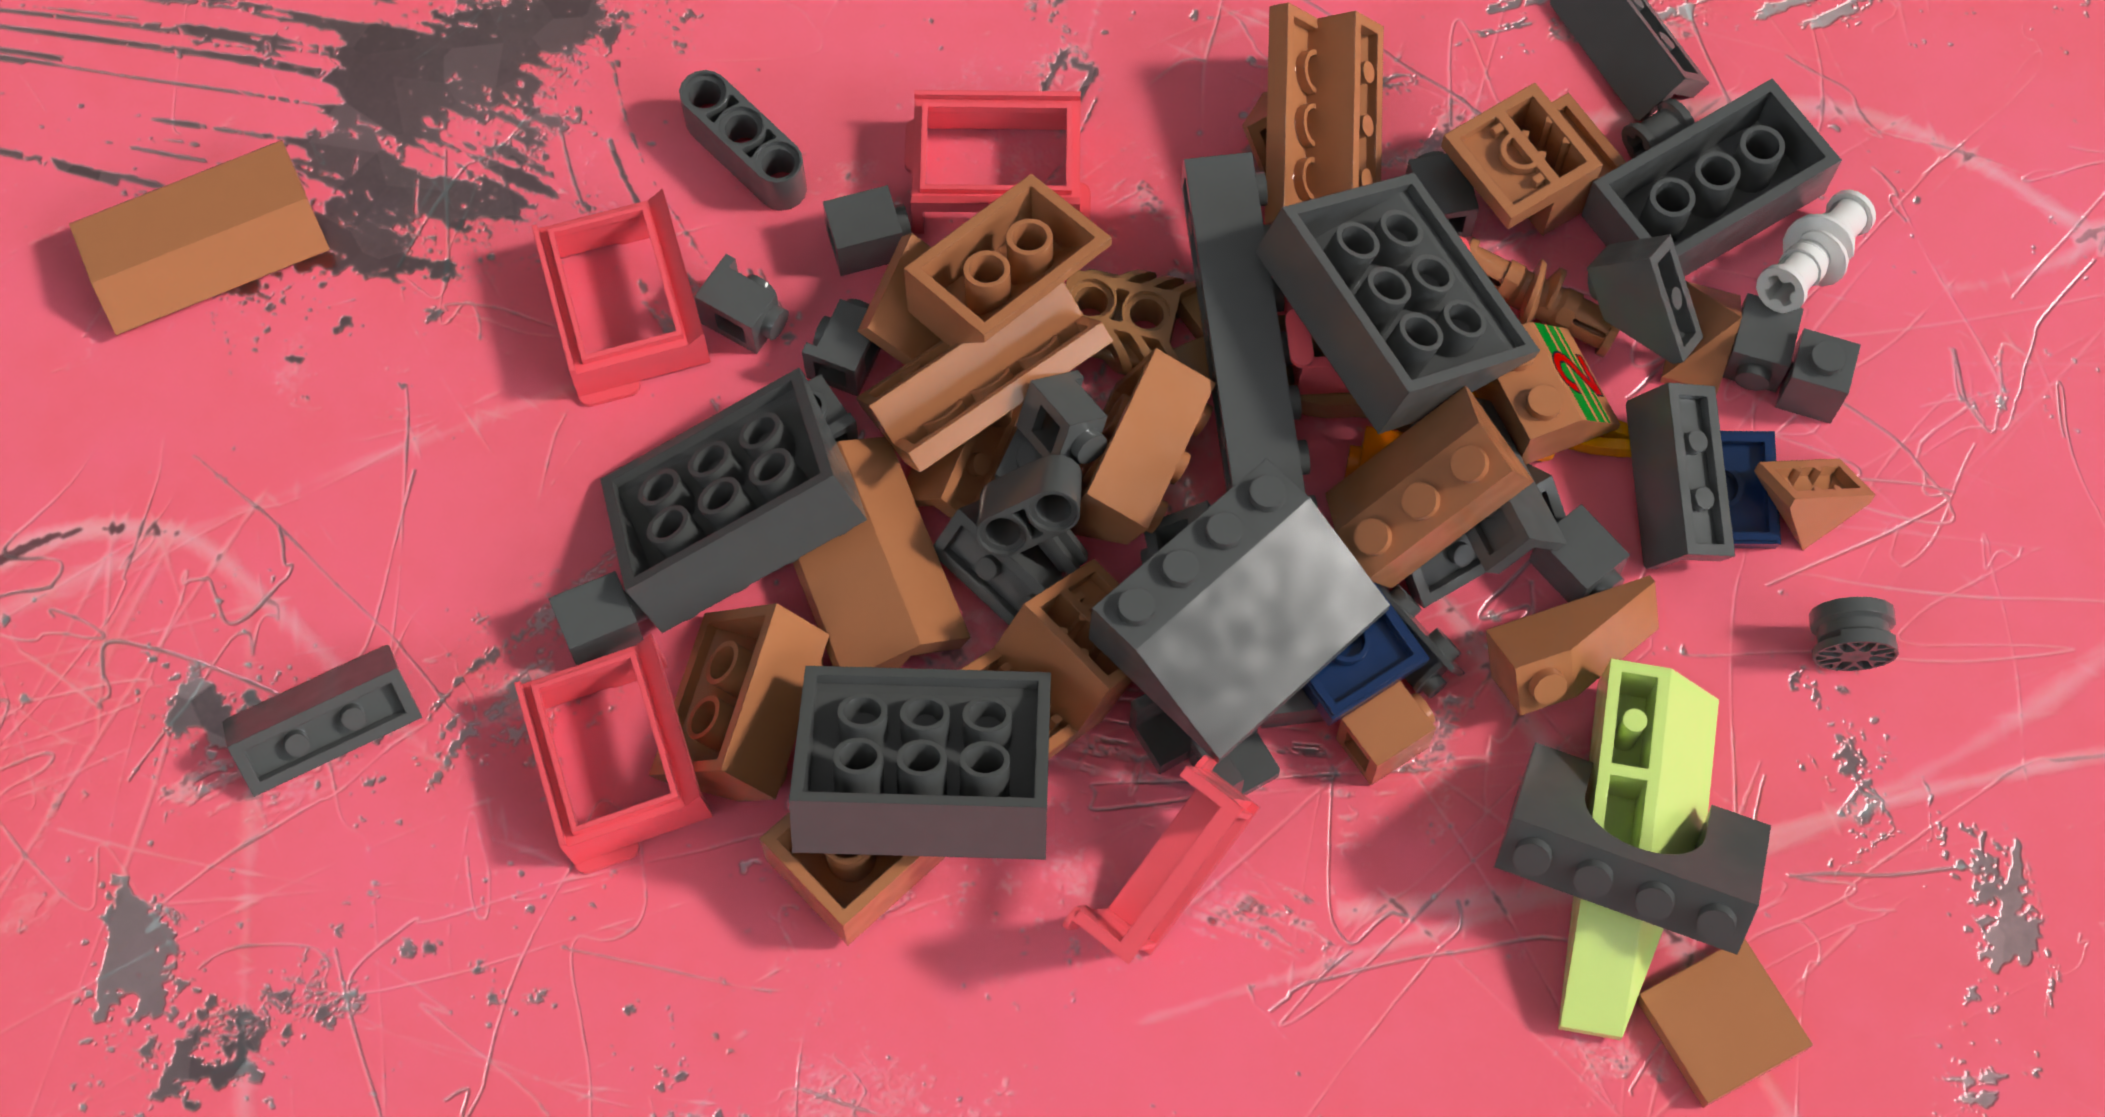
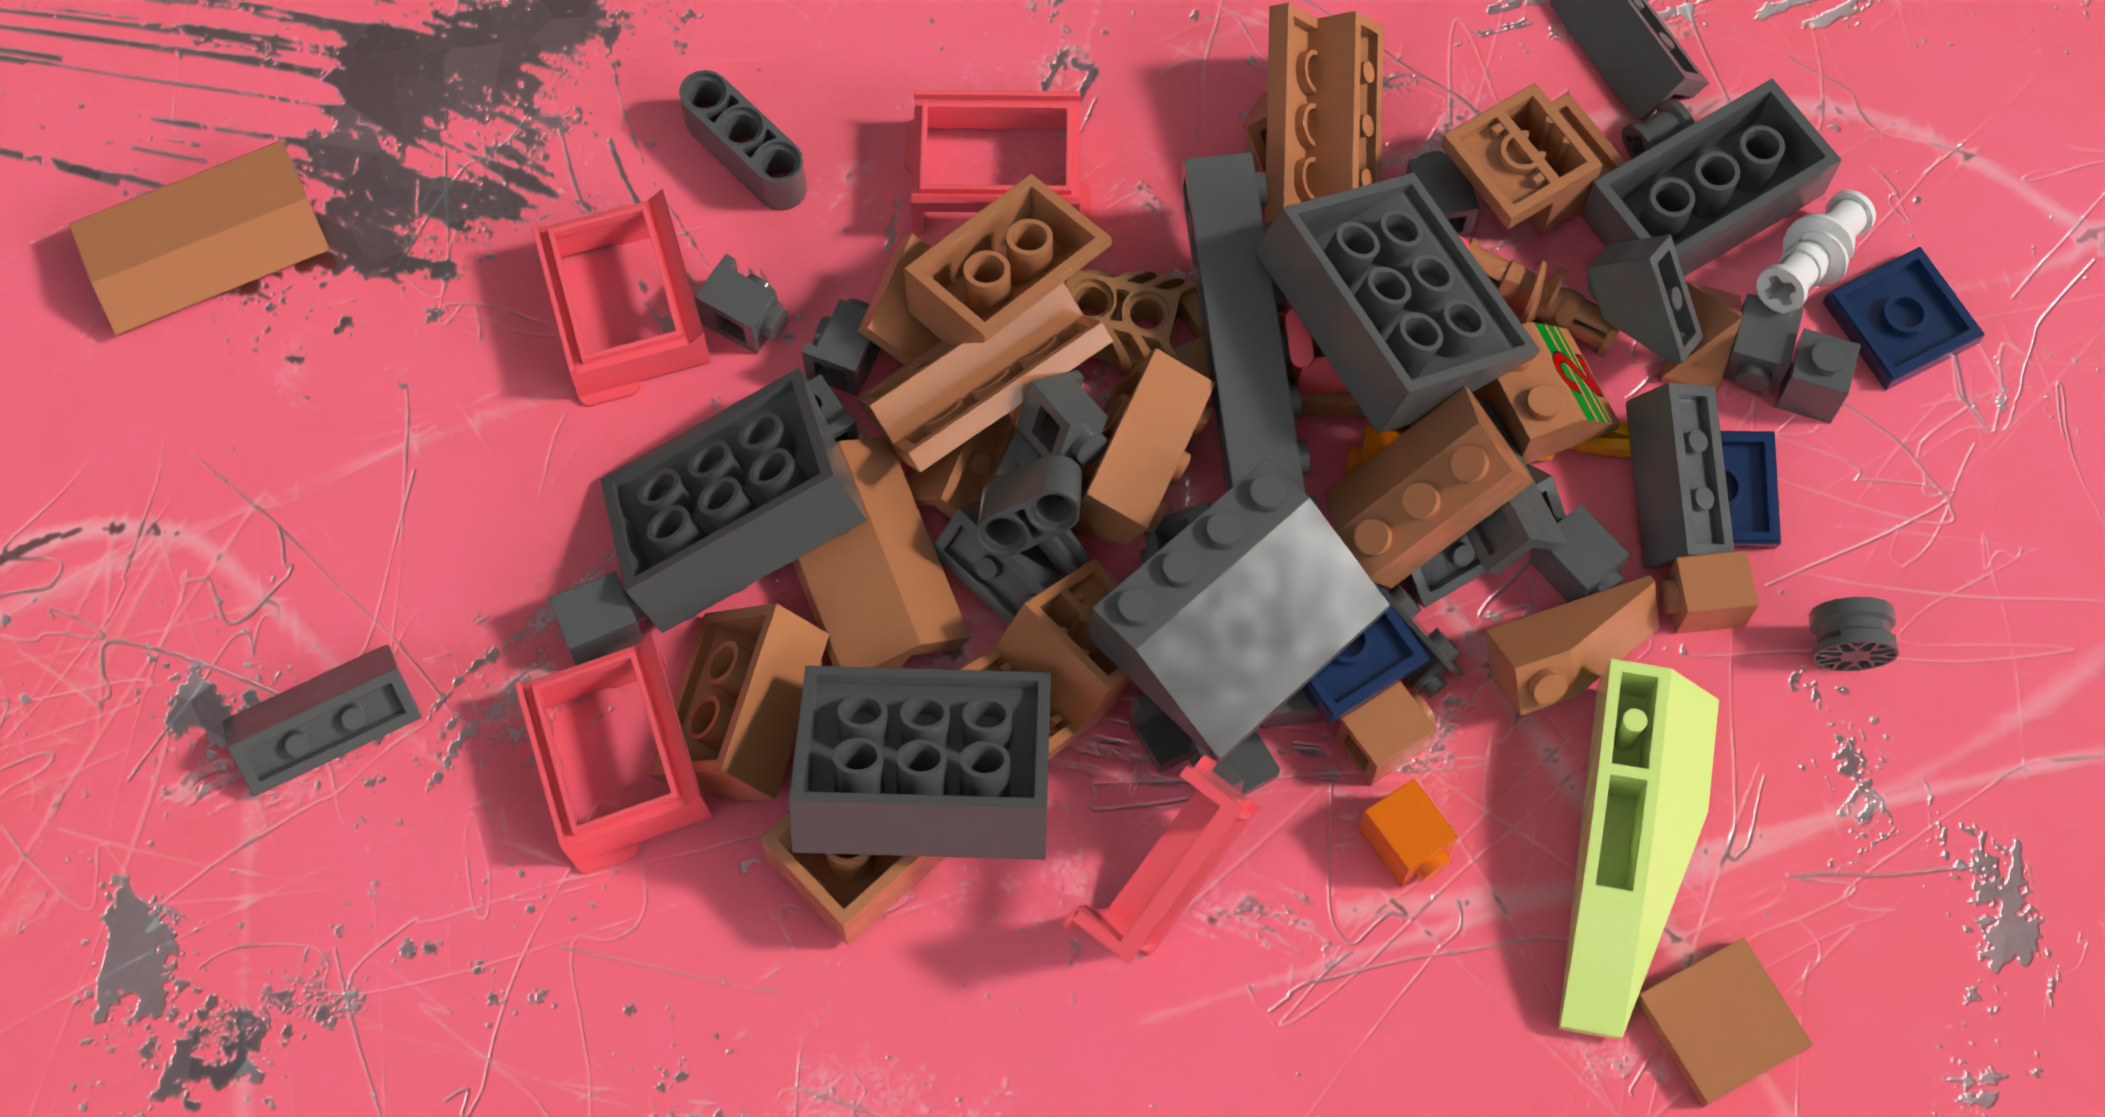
(865, 229): dark grey brick -> none
(1409, 834): none -> orange brick
(1695, 893): dark grey arch -> none
(1709, 592): none -> nougat brick
(1813, 495): nougat slope -> none
(1903, 318): none -> dark blue tile

